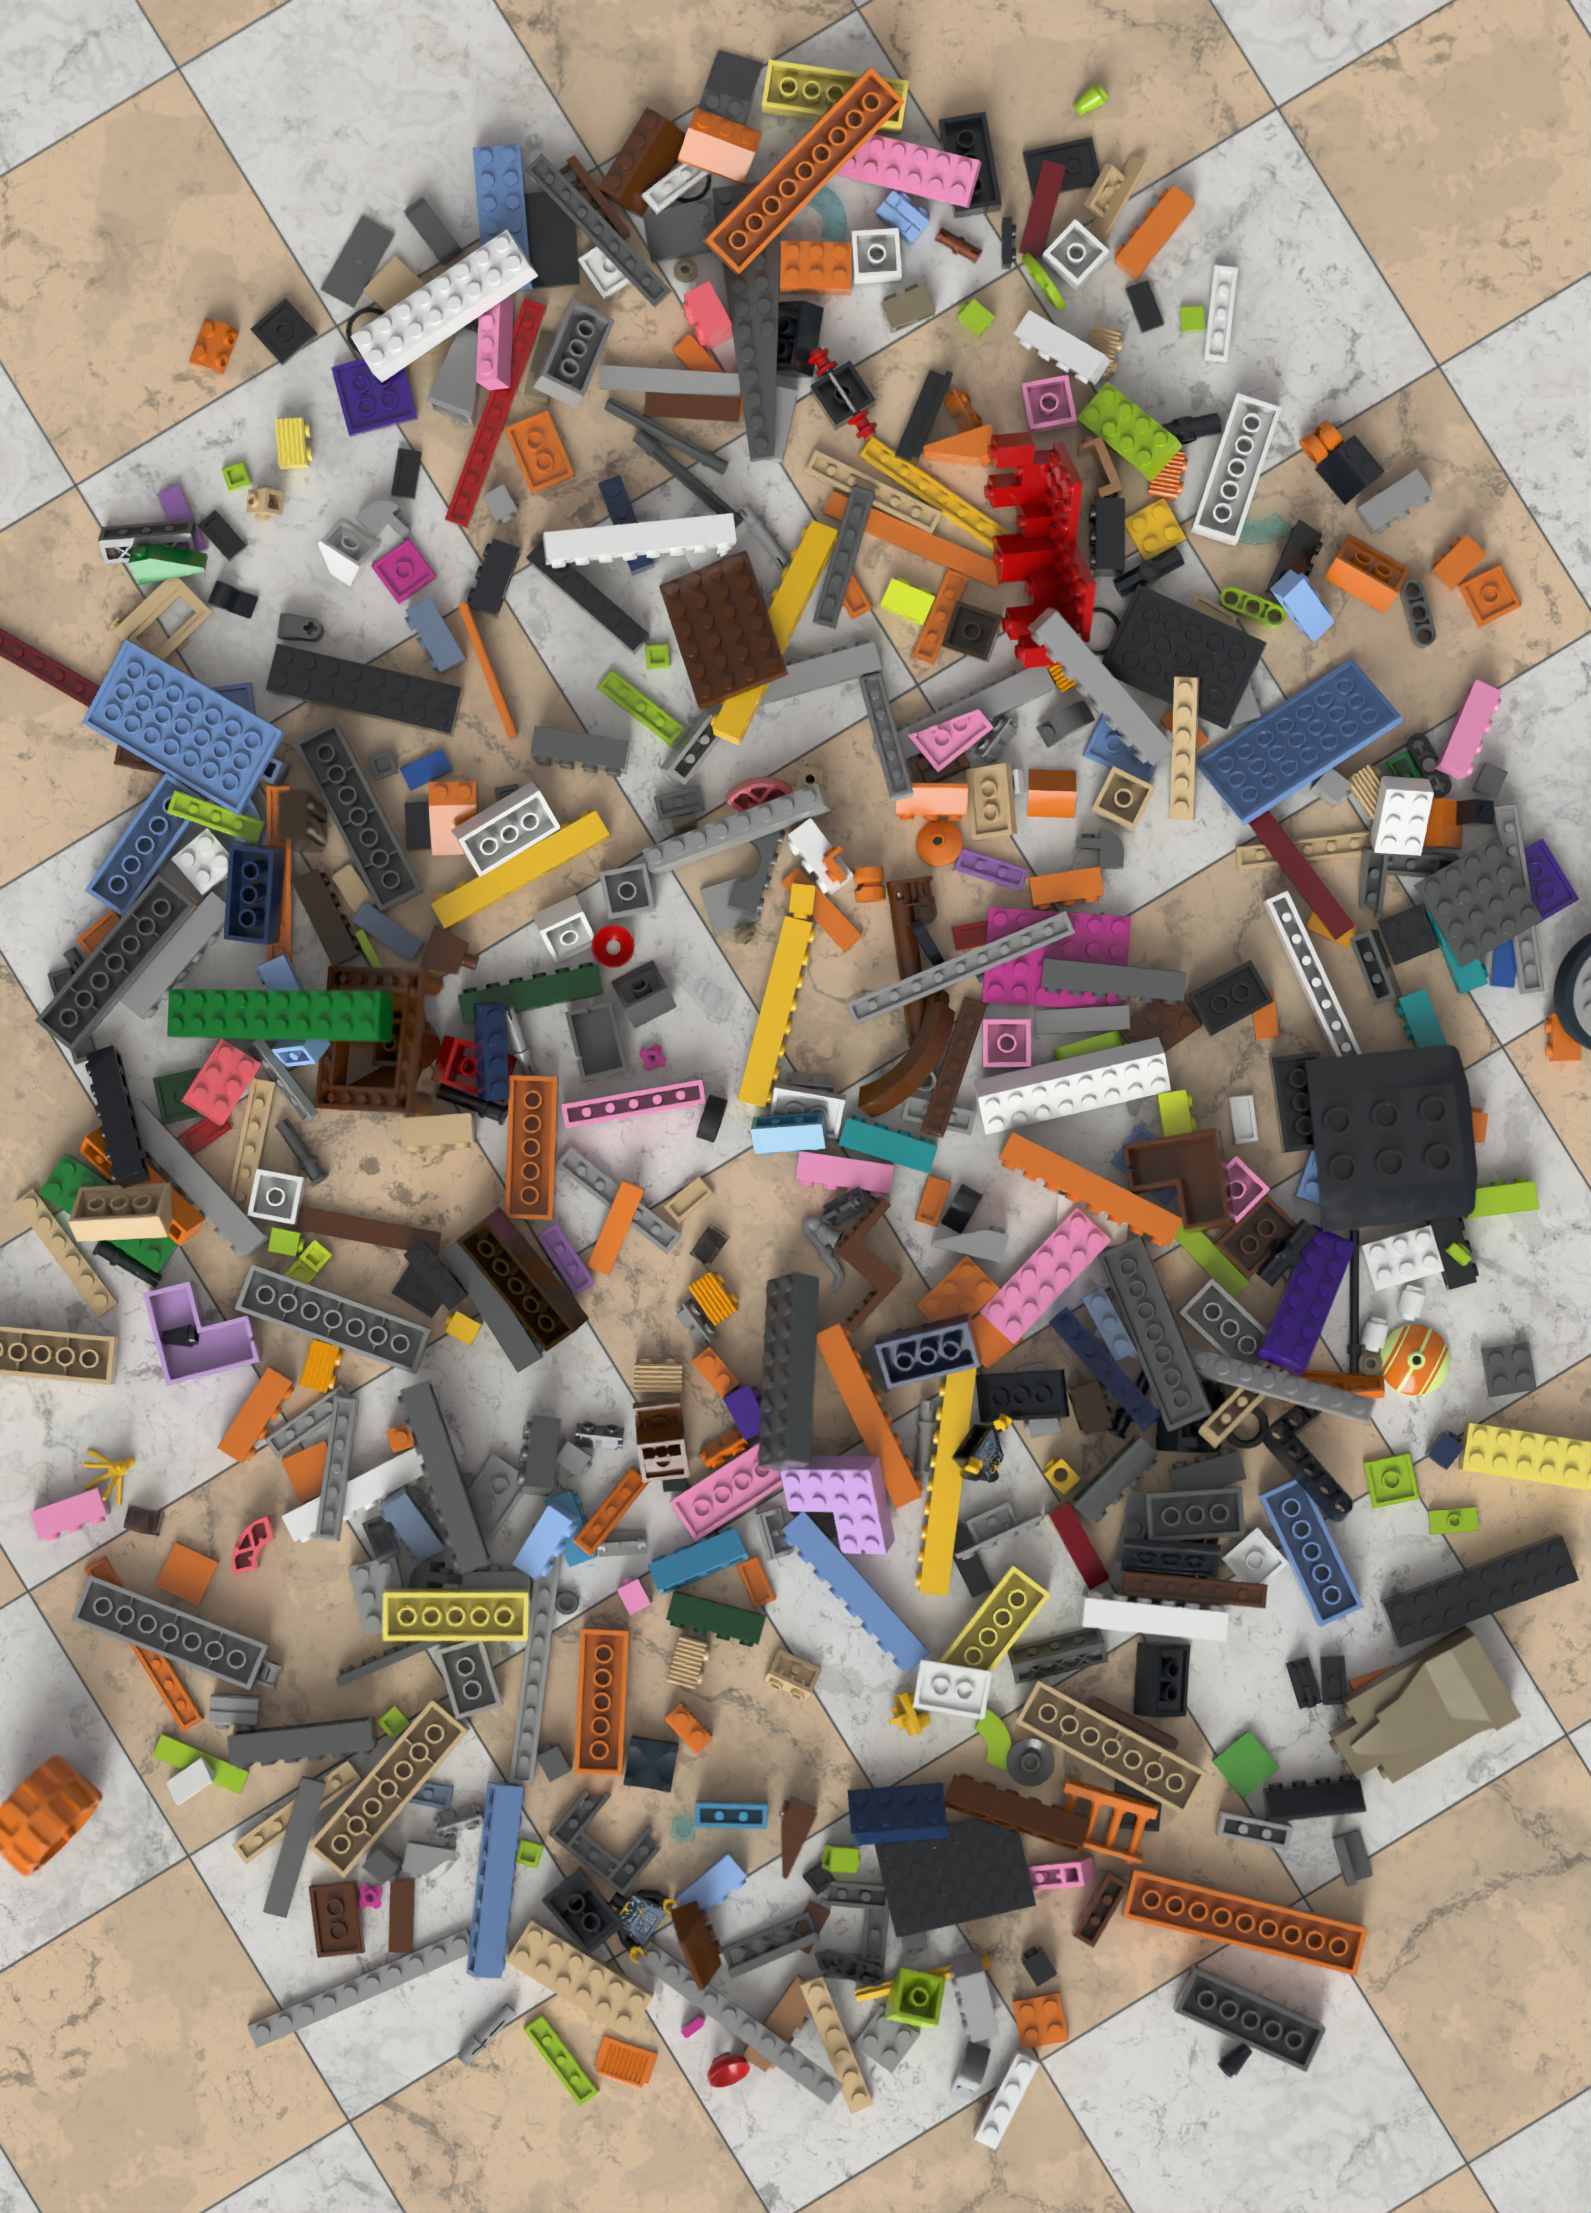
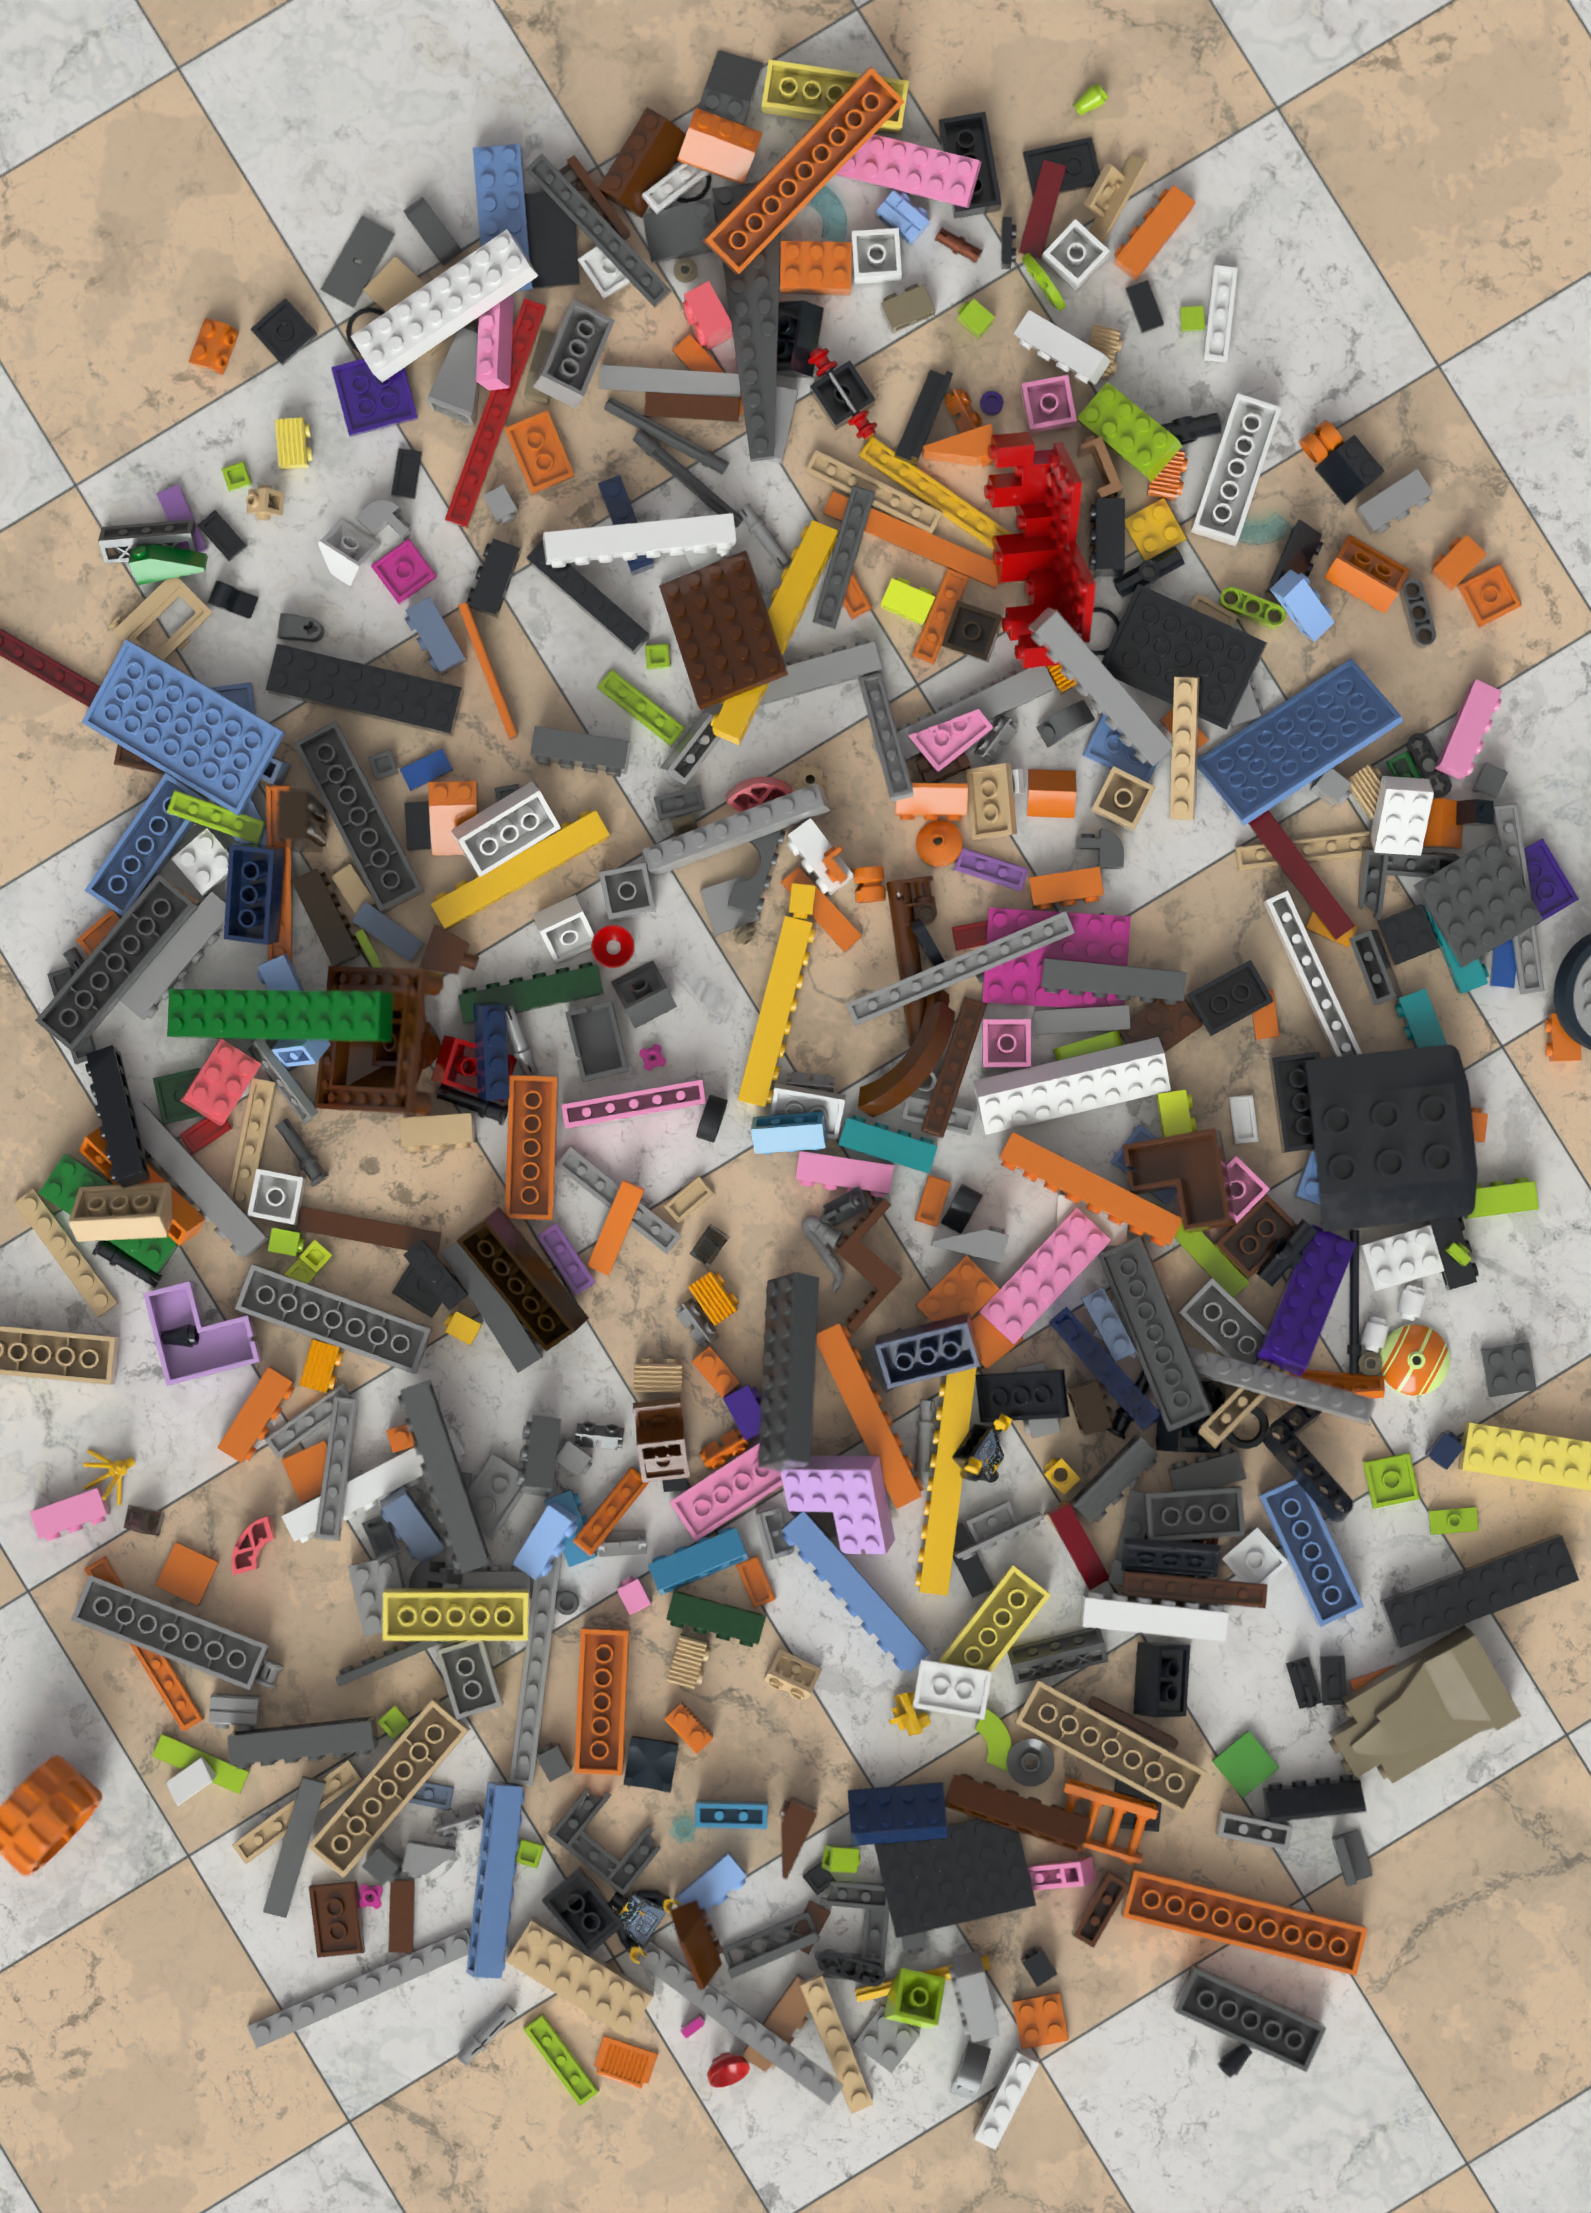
(991, 403): none -> dark purple tile

